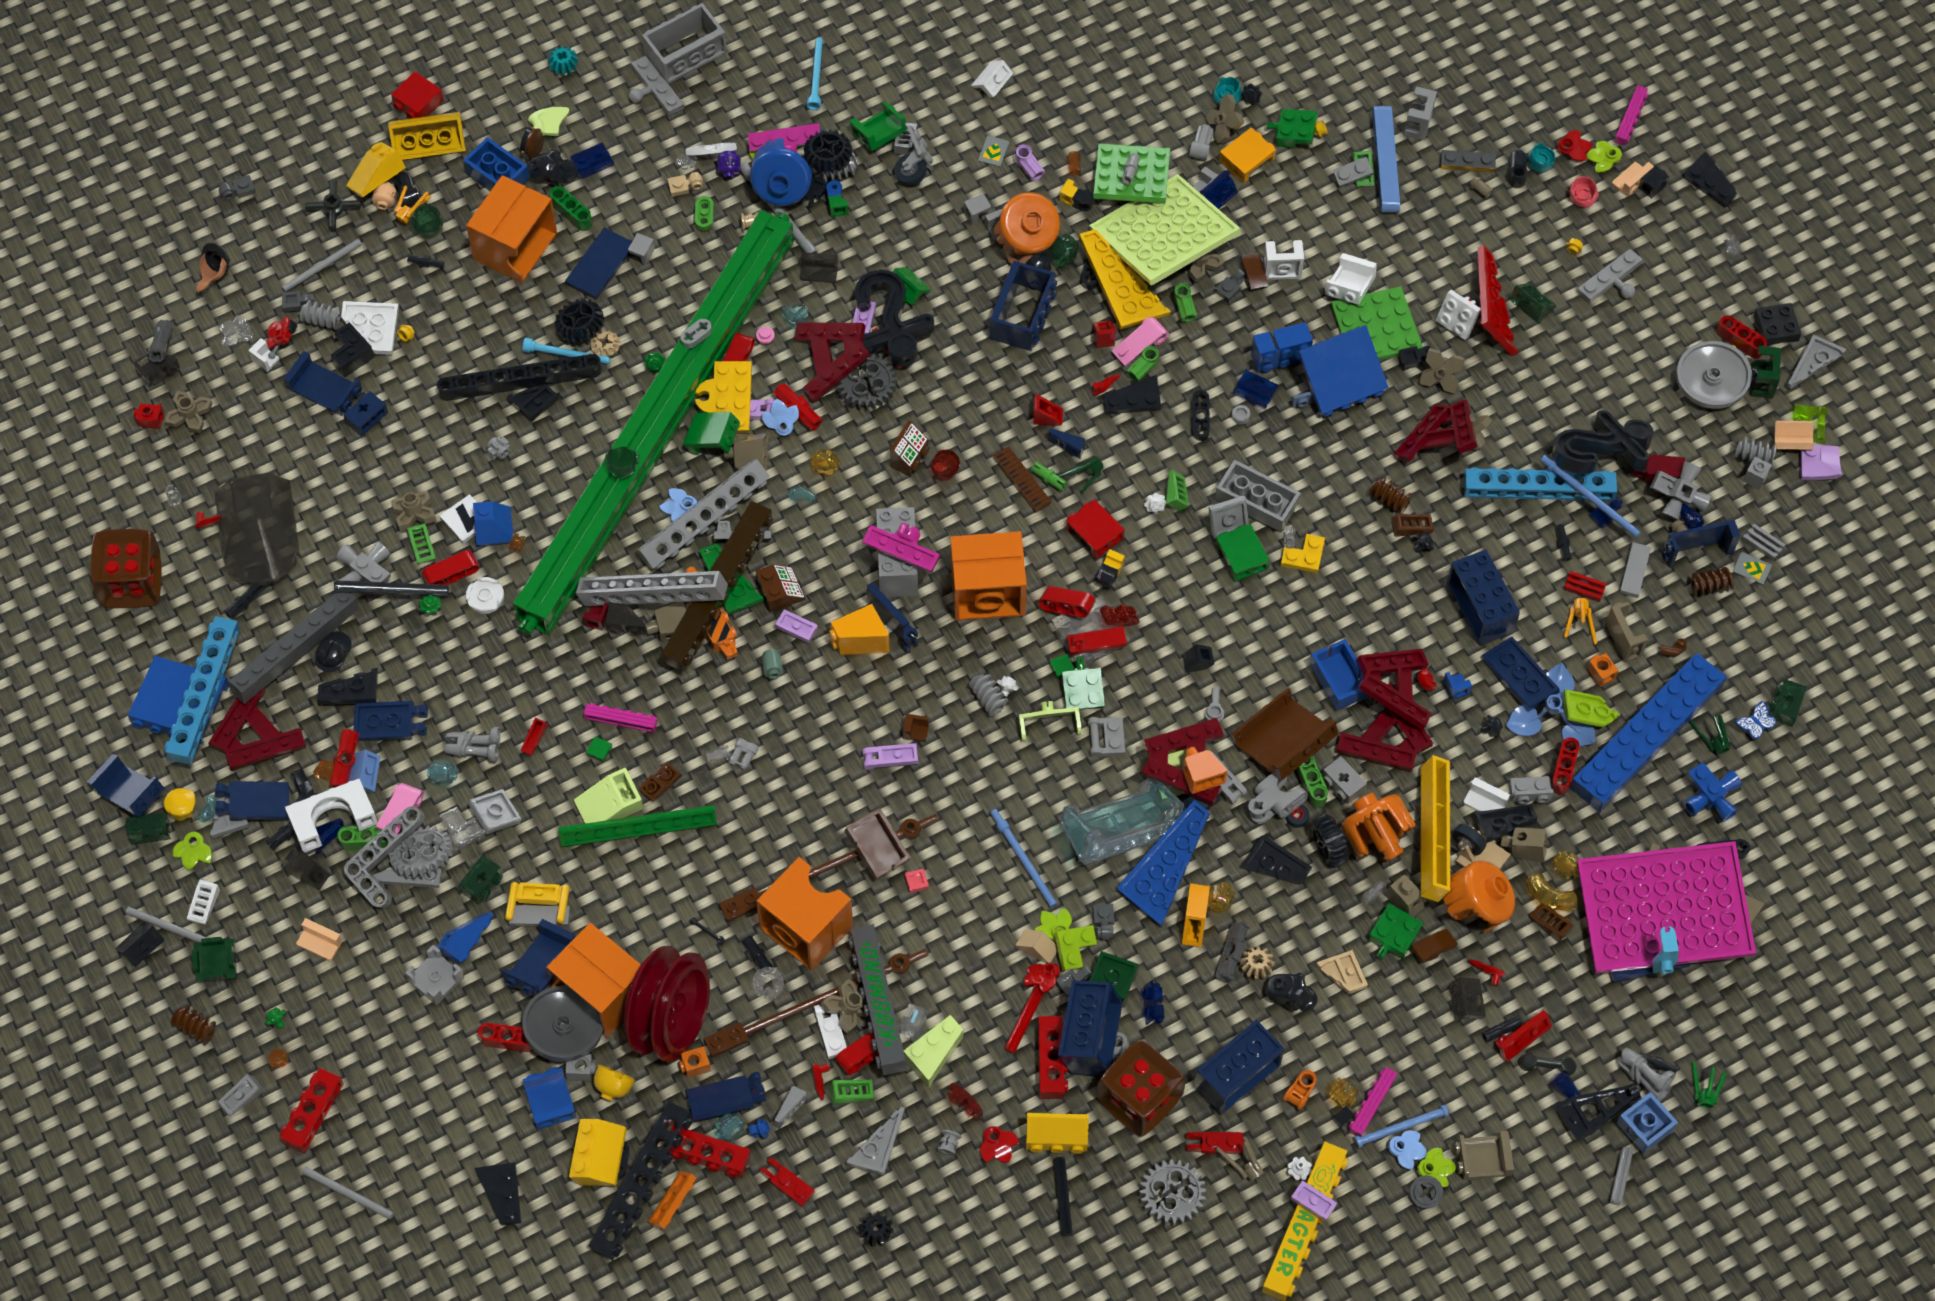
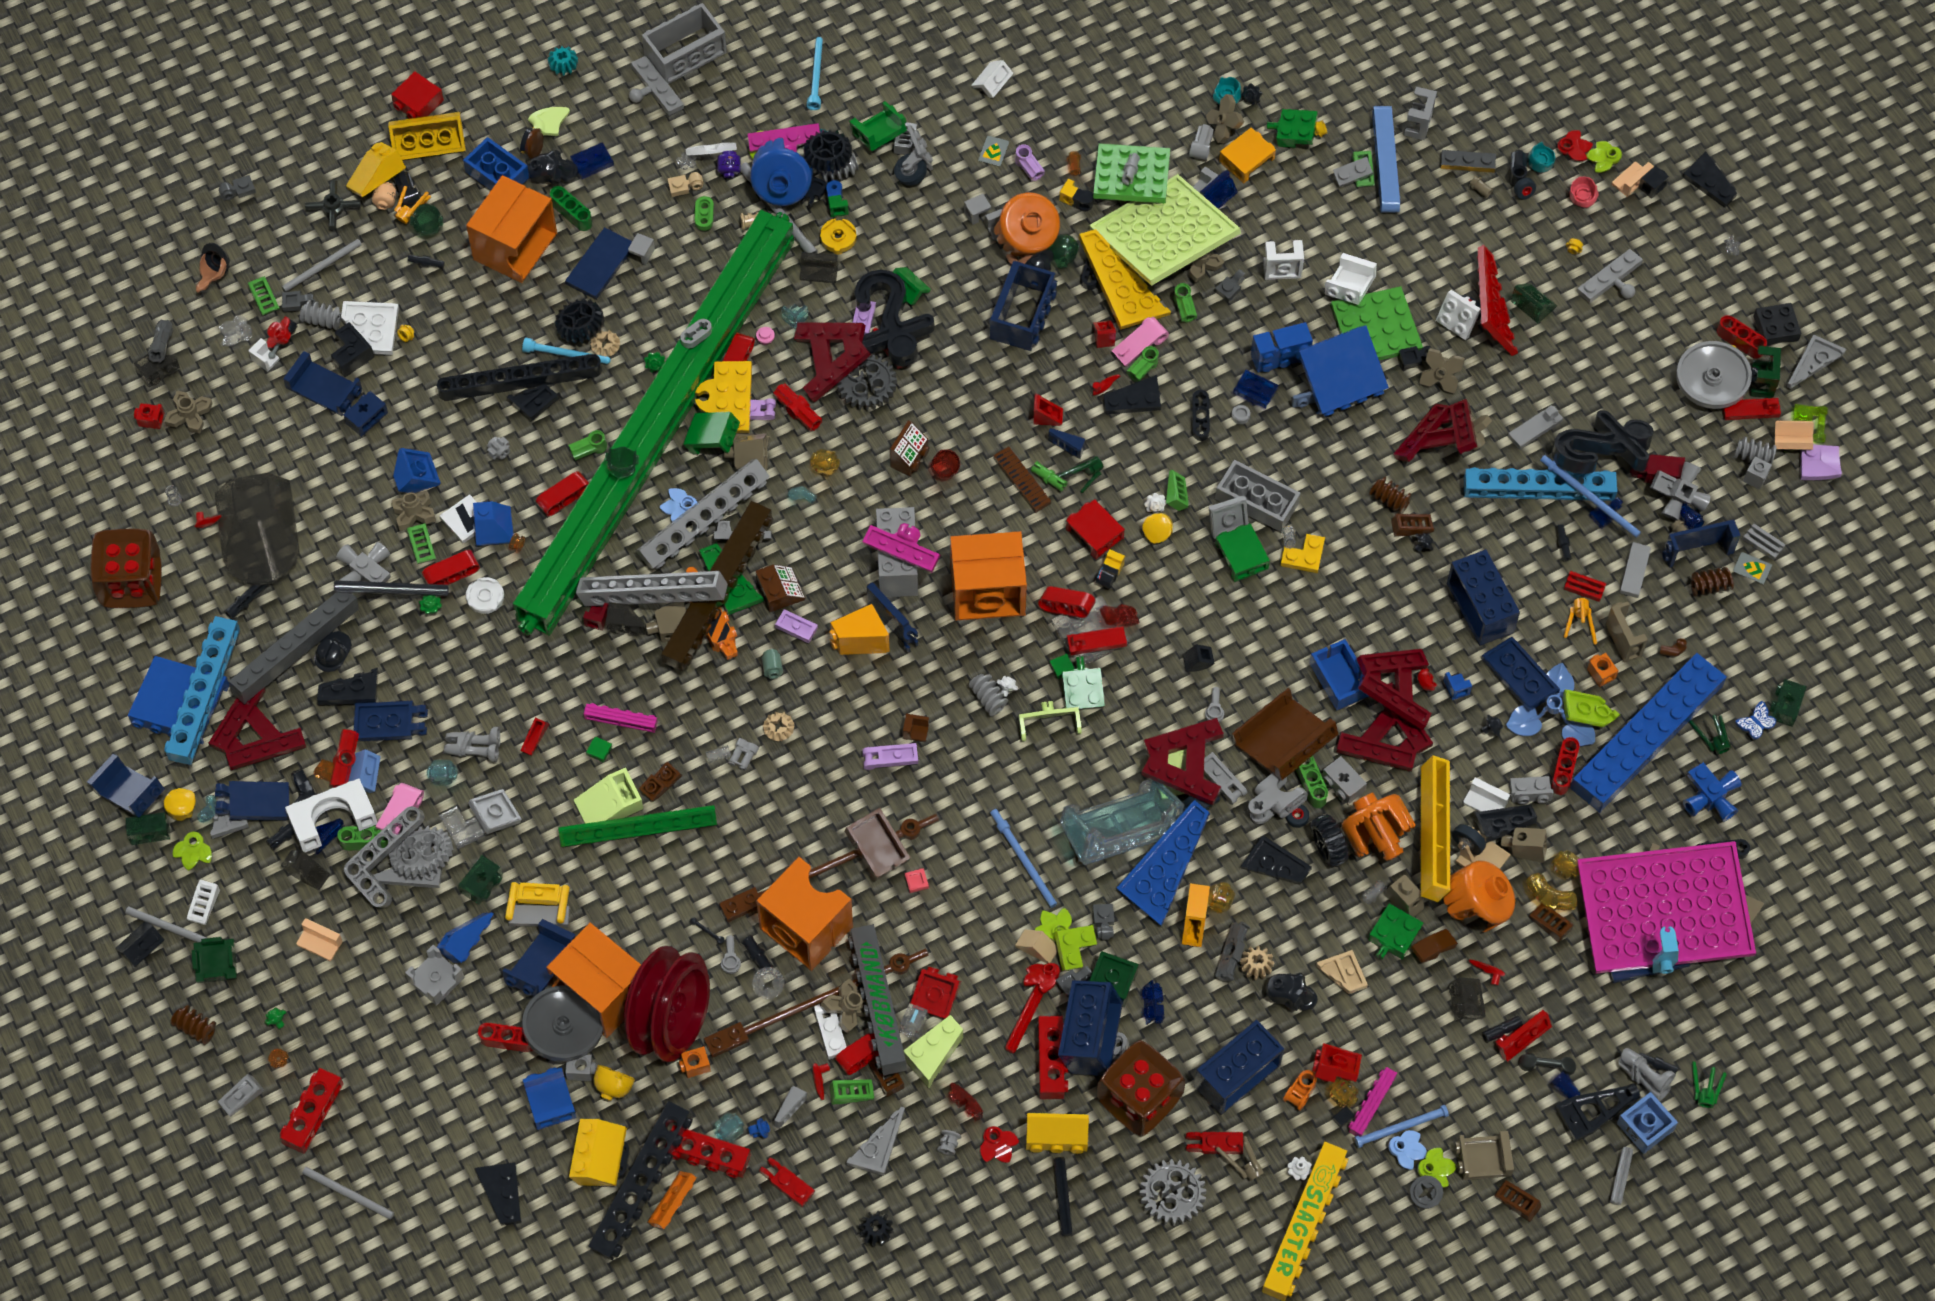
(257, 284): none -> bright green slope
(415, 471): none -> blue slope
(562, 493): none -> red beam
(588, 446): none -> bright green piece
(725, 1096): dark blue tile -> none
(730, 962): none -> light grey plate
(781, 414): light blue plate -> none
(783, 732): none -> tan gear
(842, 244): none -> yellow plate
(891, 1089): none -> reddish brown slope
(936, 992): none -> red plate
(1112, 735): light grey plate -> none
(1157, 527): none -> yellow hair
(1203, 770): orange torso -> none
(1255, 271): reddish brown slope -> none
(1314, 1201): lavender plate -> none
(1335, 1062): none -> red plate
(1524, 188): none -> black wheel
(1529, 1199): none -> reddish brown slope
(1535, 427): none -> light grey hinge
(1630, 118): dark pink piece -> none
(1753, 409): none -> red hinge

